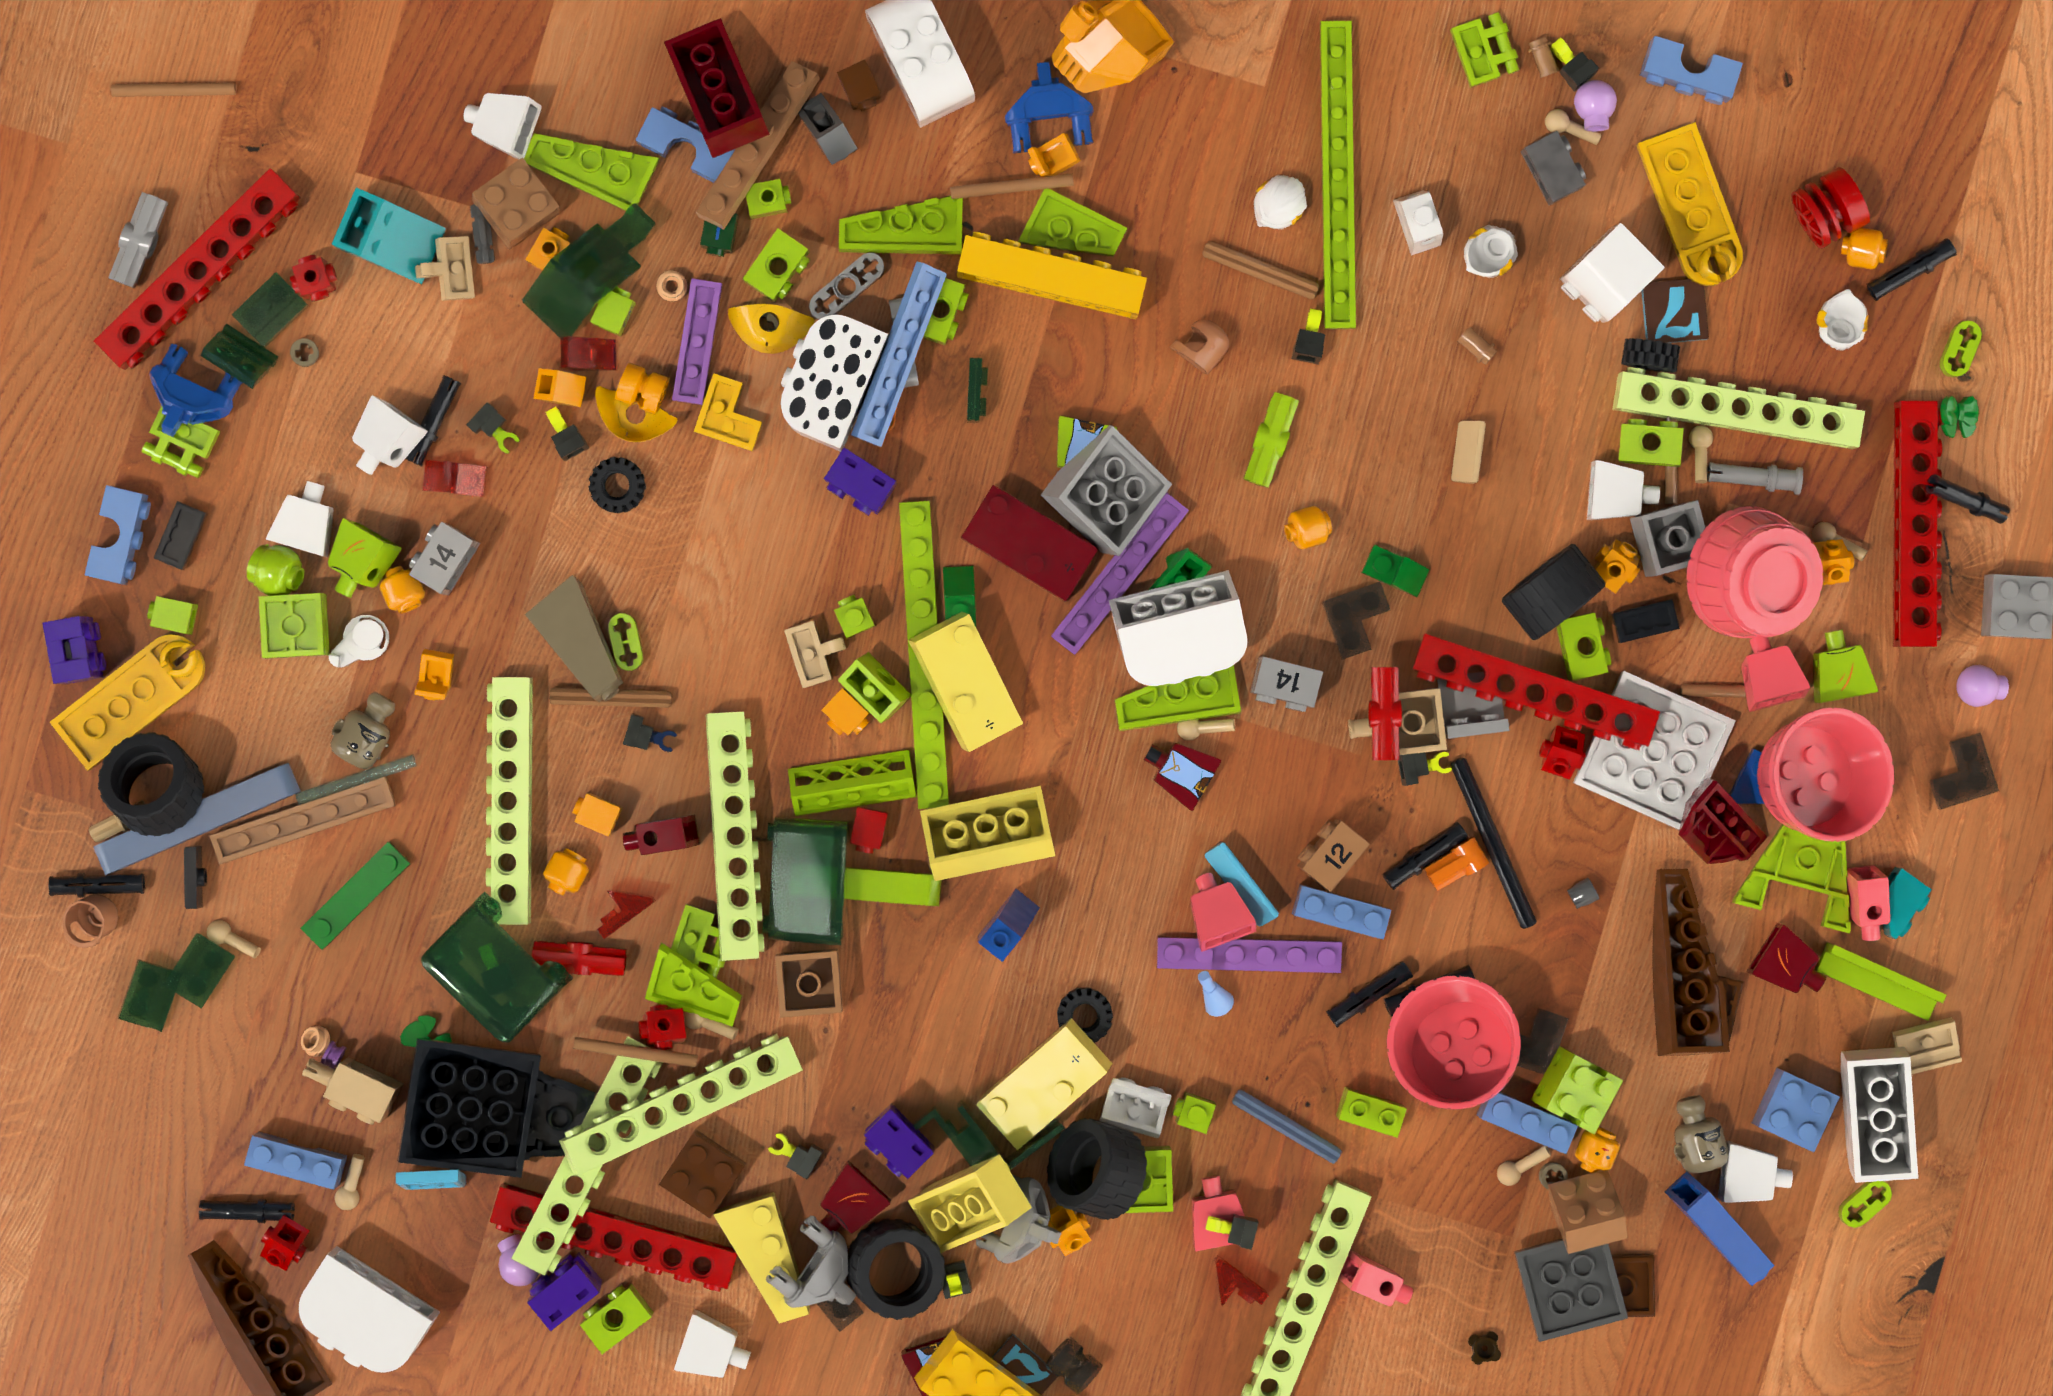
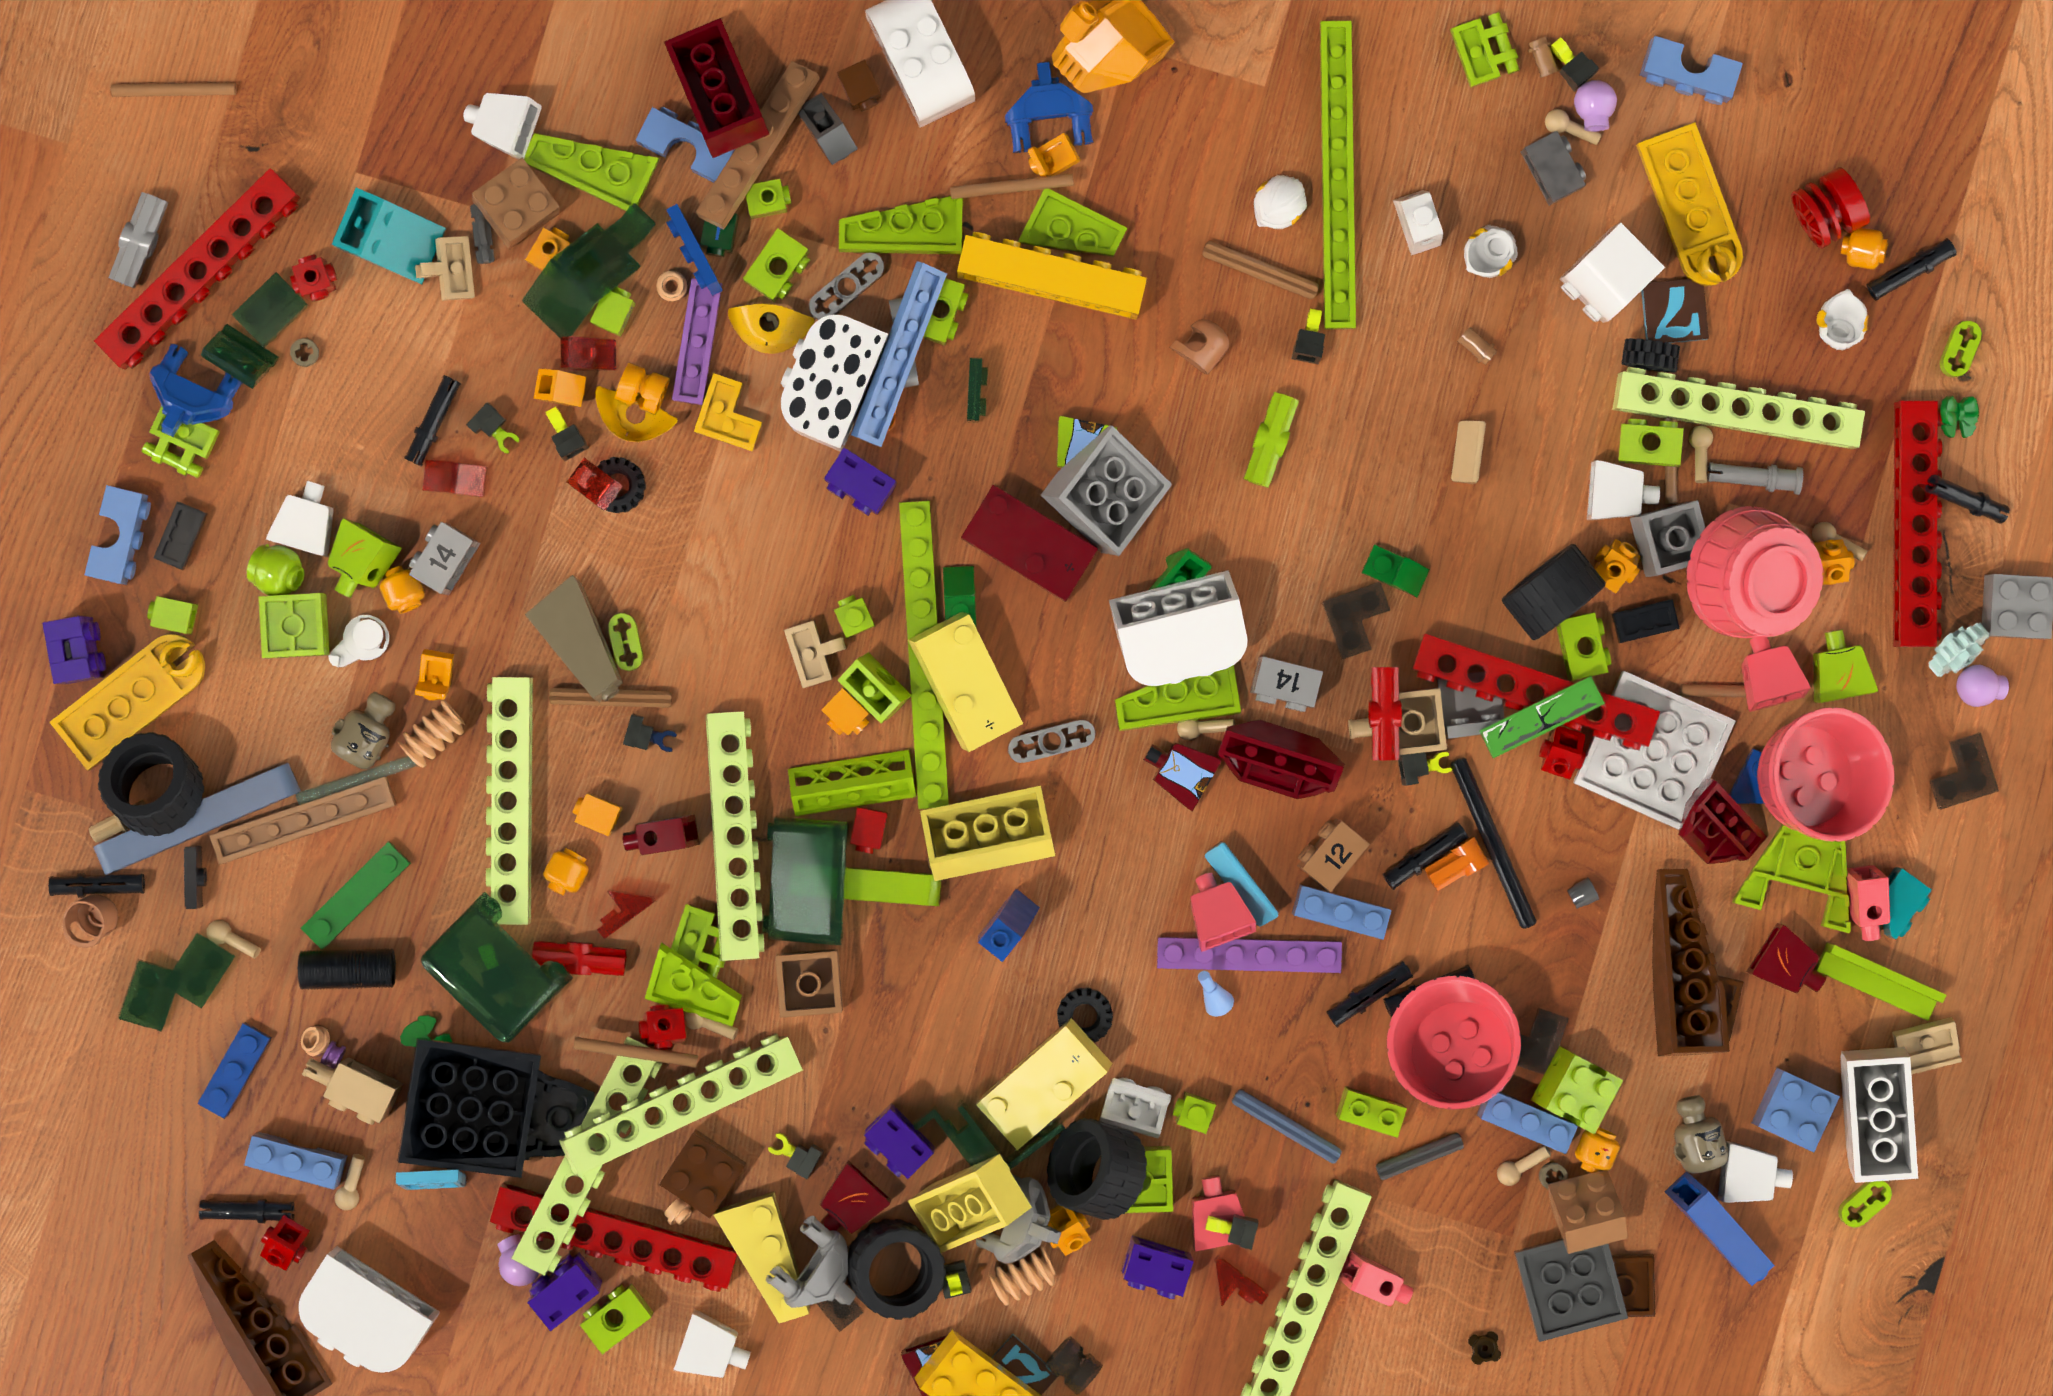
(234, 1070): none -> blue plate
(337, 969): none -> black piece
(385, 435): white torso -> none
(432, 734): none -> light nougat piece
(594, 484): none -> clear red slope
(678, 1212): none -> light nougat plate
(692, 250): none -> blue plate
(1023, 1277): none -> light nougat piece
(1031, 754): none -> light grey beam
(1119, 575): medium lavender plate -> none
(1157, 1267): none -> dark purple piece
(1280, 759): none -> dark red wedge
(1308, 527): light orange head -> none
(1419, 1156): none -> dark grey axle
(1541, 717): none -> bright green tile
(1958, 649): none -> light aqua gear

